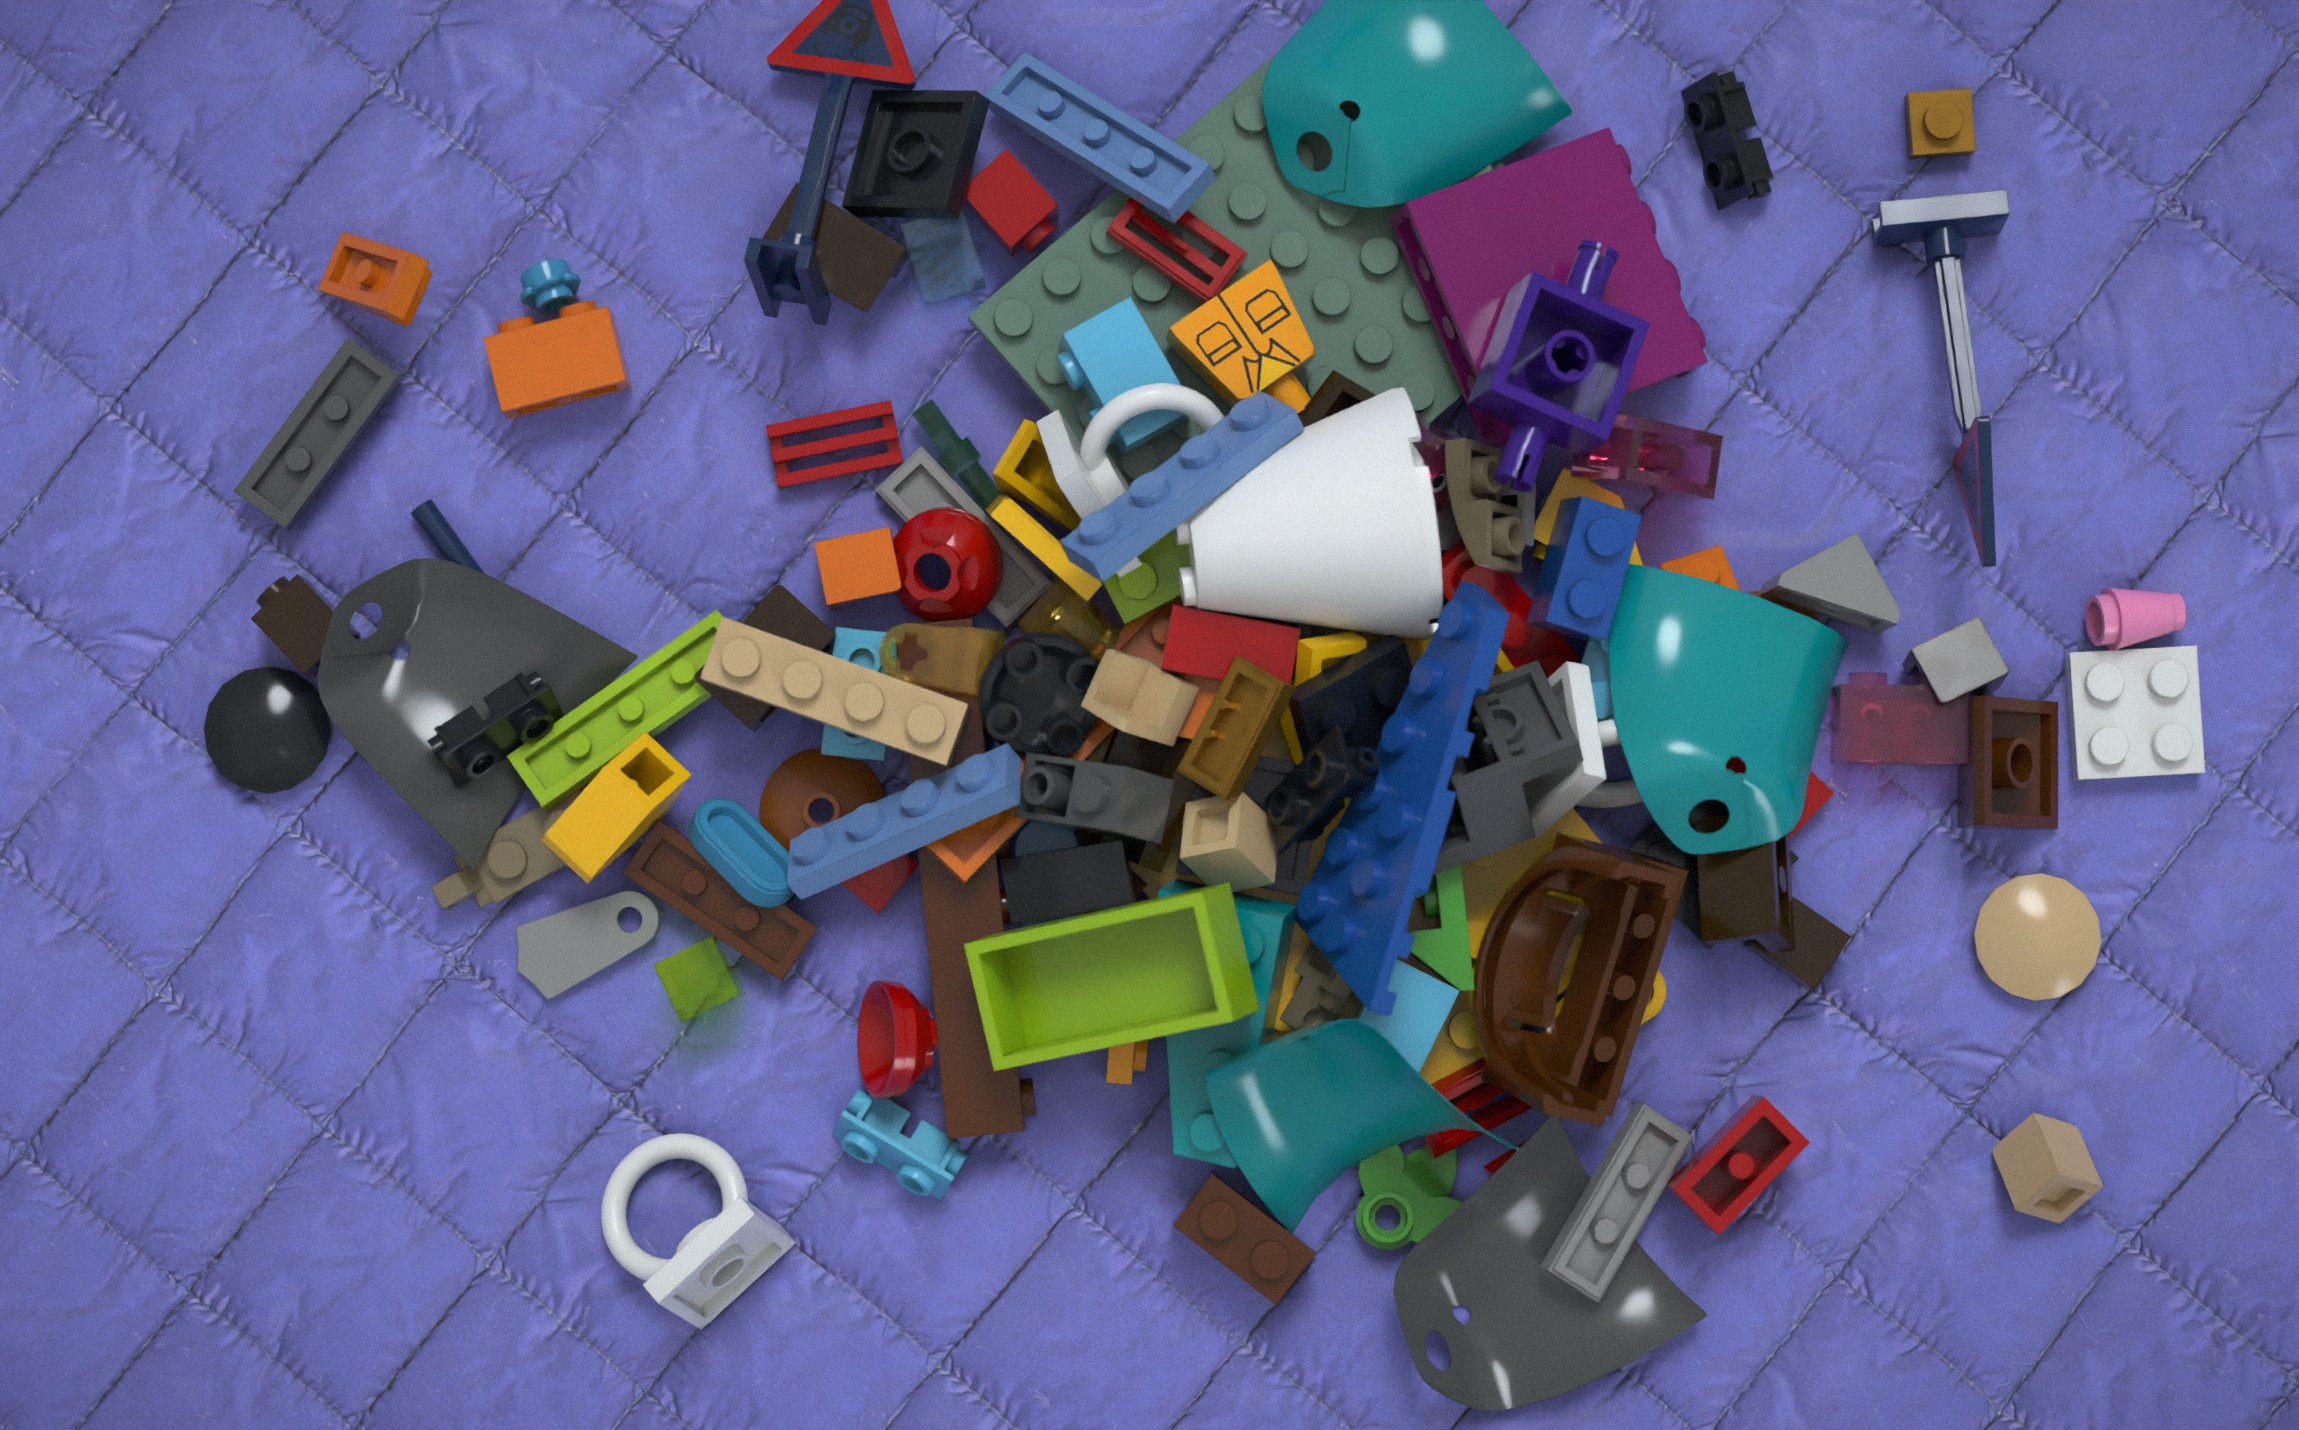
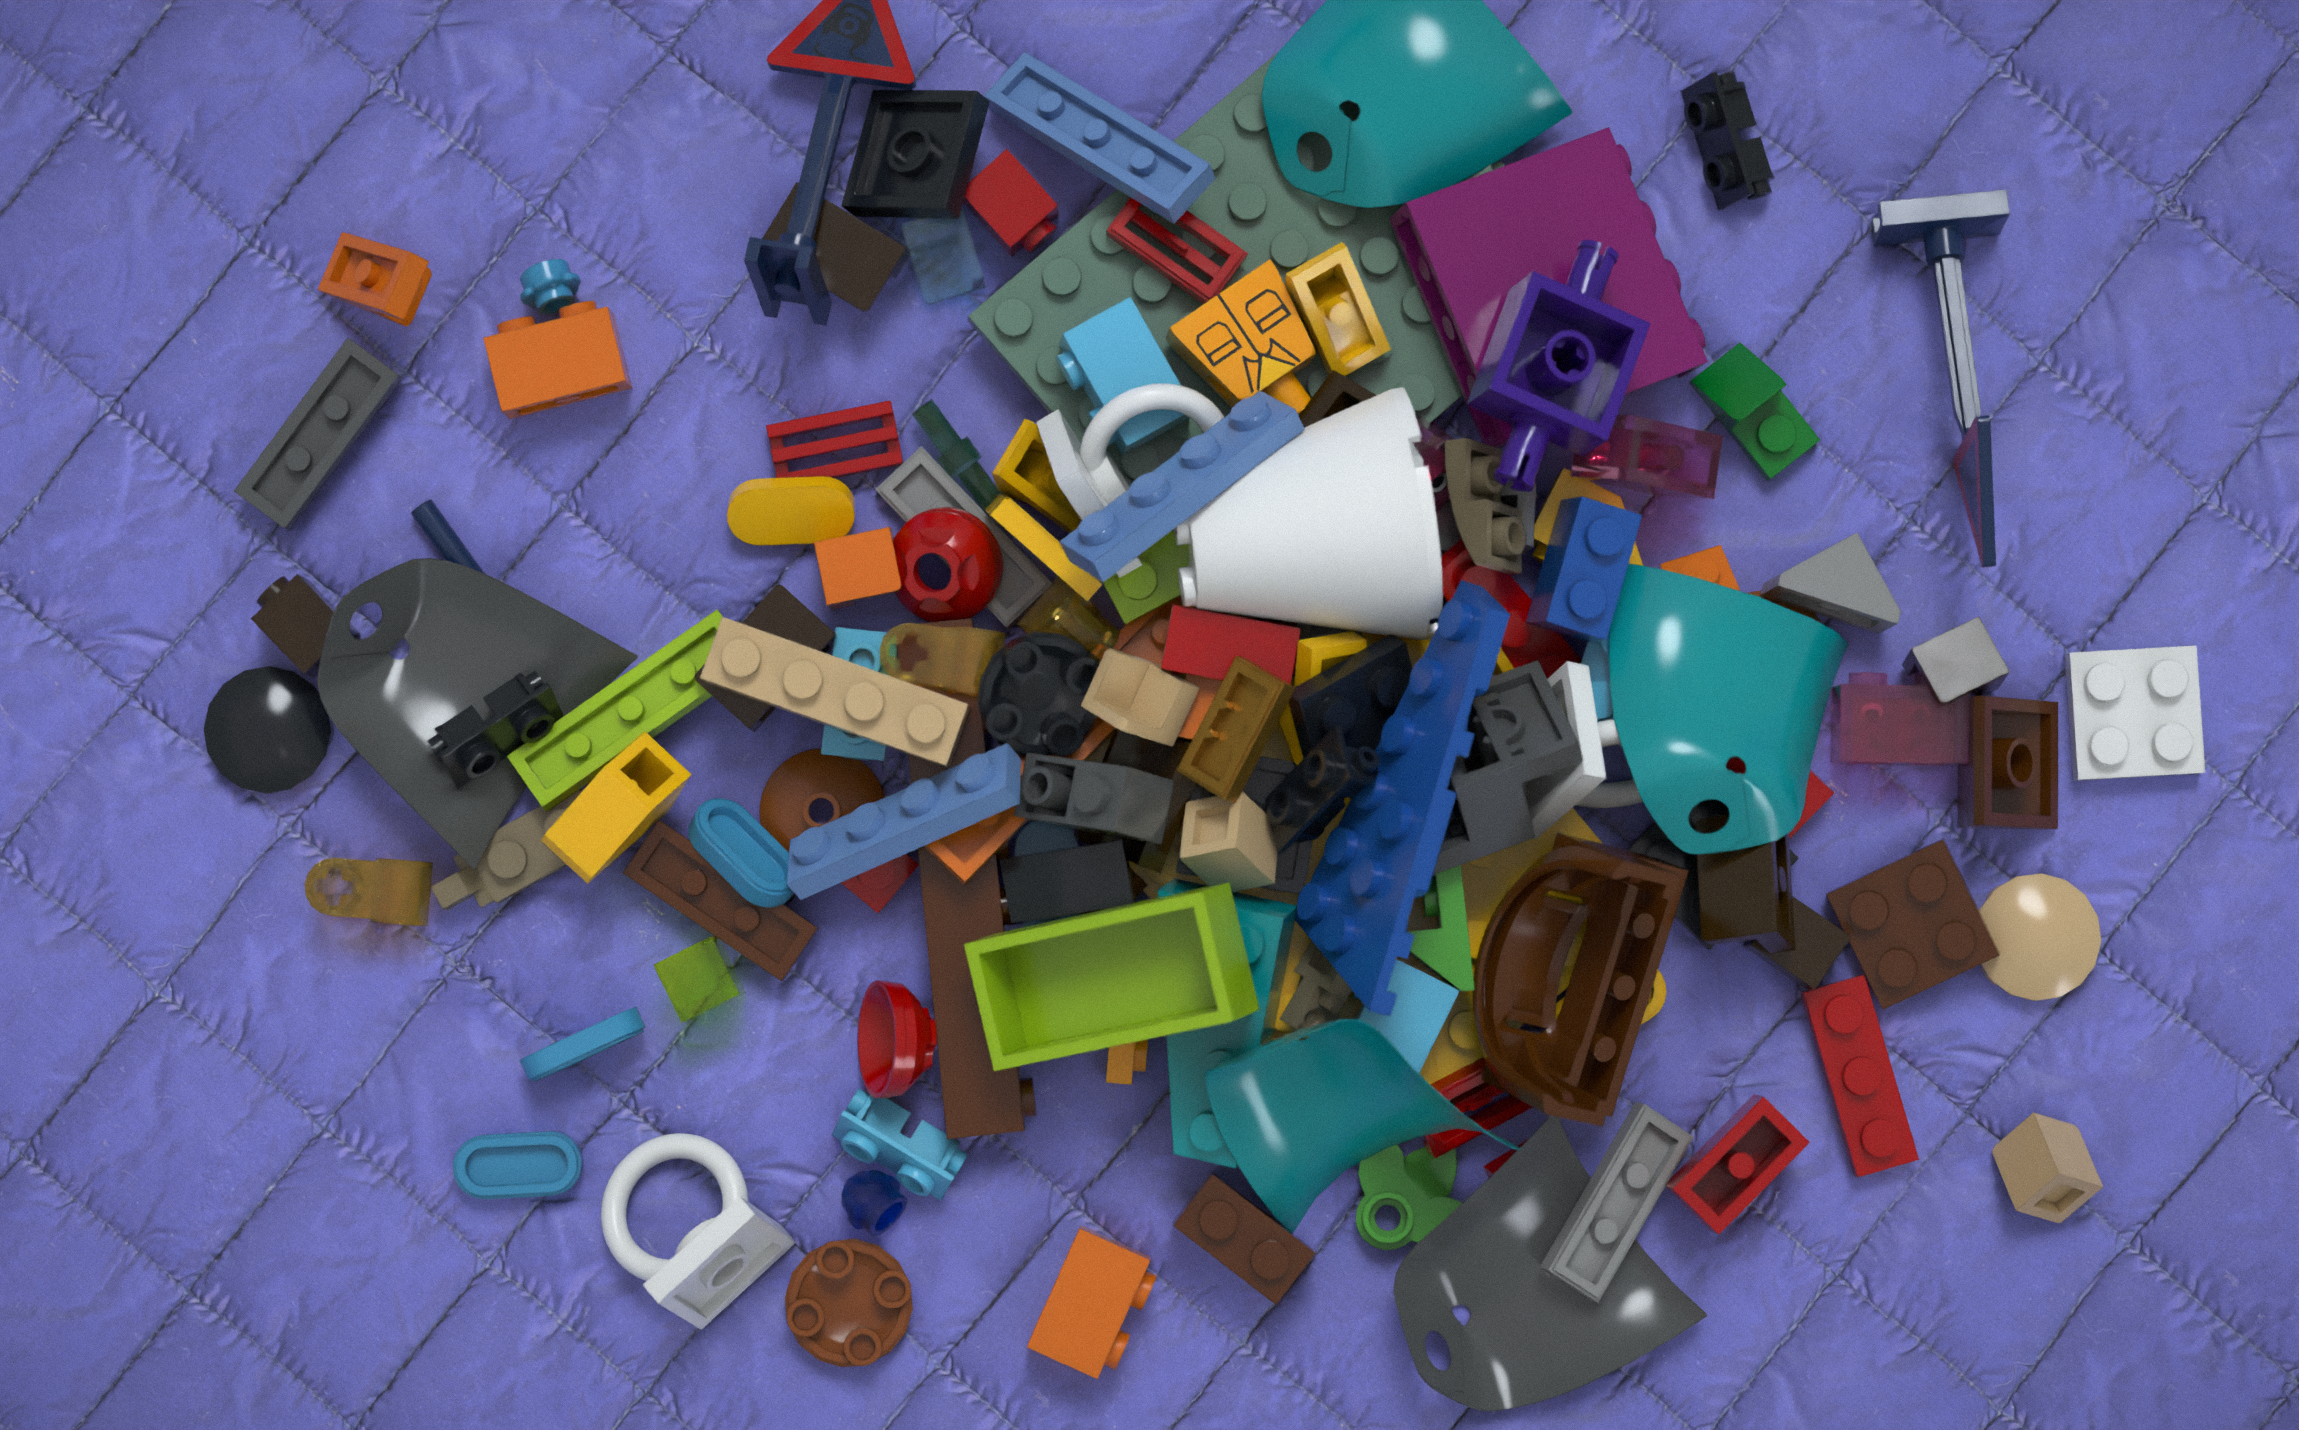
(382, 890): none -> clear yellow piece
(518, 1165): none -> dark azure tile
(582, 941): light grey piece -> none
(583, 1045): none -> dark azure tile
(790, 510): none -> yellow tile
(848, 1303): none -> dark orange dish
(873, 1201): none -> clear blue plate
(1091, 1302): none -> orange brick
(1337, 311): none -> yellow slope
(1755, 410): none -> green slope
(1859, 1076): none -> red plate
(1913, 923): none -> reddish brown plate
(1940, 124): pearl gold plate -> none
(2132, 616): bright pink cone -> none

